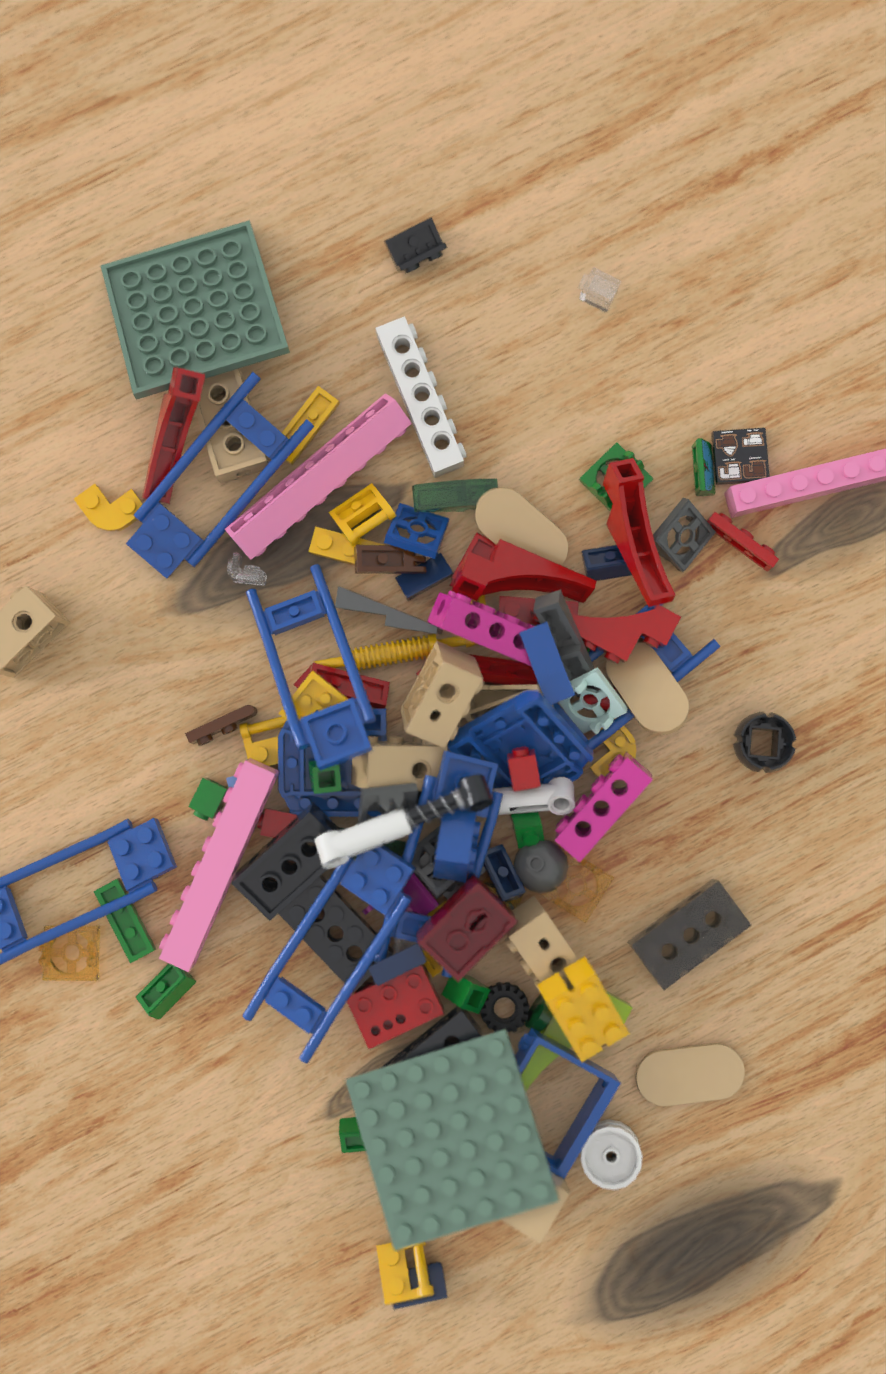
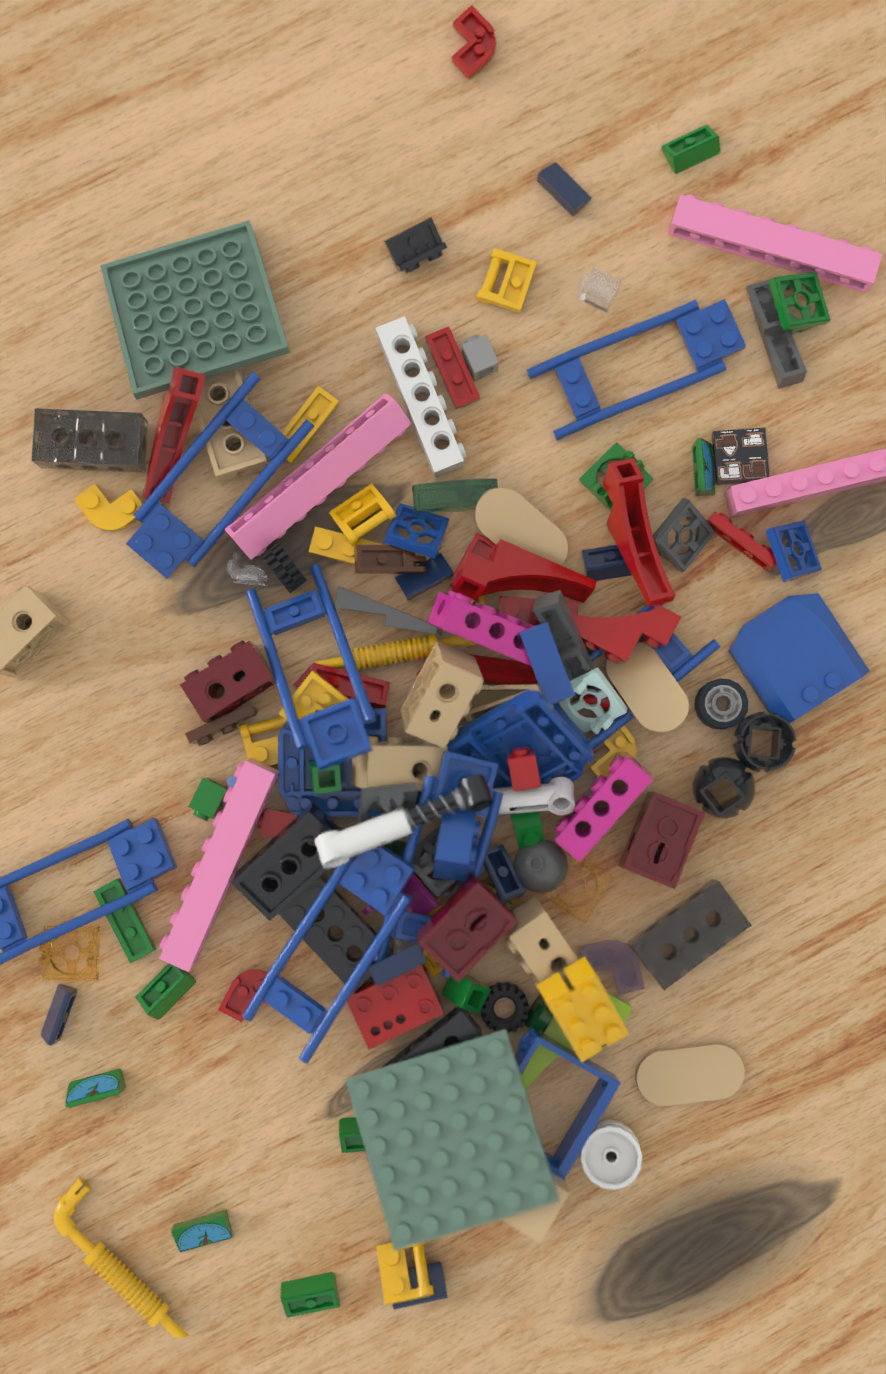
(58, 1014): none -> dark blue slope
(80, 426): none -> clear smoke brick
(95, 1088): none -> slope
(110, 1267): none -> yellow piece
(202, 1231): none -> slope
(241, 673): none -> dark red piece
(241, 993): none -> red plate
(283, 567): none -> black tyre
(309, 1294): none -> green slope
(452, 367): none -> red plate
(479, 45): none -> red plate
(479, 356): none -> light grey brick
(515, 283): none -> yellow plate
(563, 188): none -> dark blue slope
(620, 958): none -> plate
(661, 839): none -> dark red piece
(691, 148): none -> green slope
(708, 336): none -> blue plate
(736, 704): none -> wheel
(739, 778): none -> black piece
(774, 243): none -> bright pink brick
(779, 344): none -> dark grey slope
(796, 281): none -> green piece
(796, 656): none -> blue wedge
(806, 561): none -> blue piece

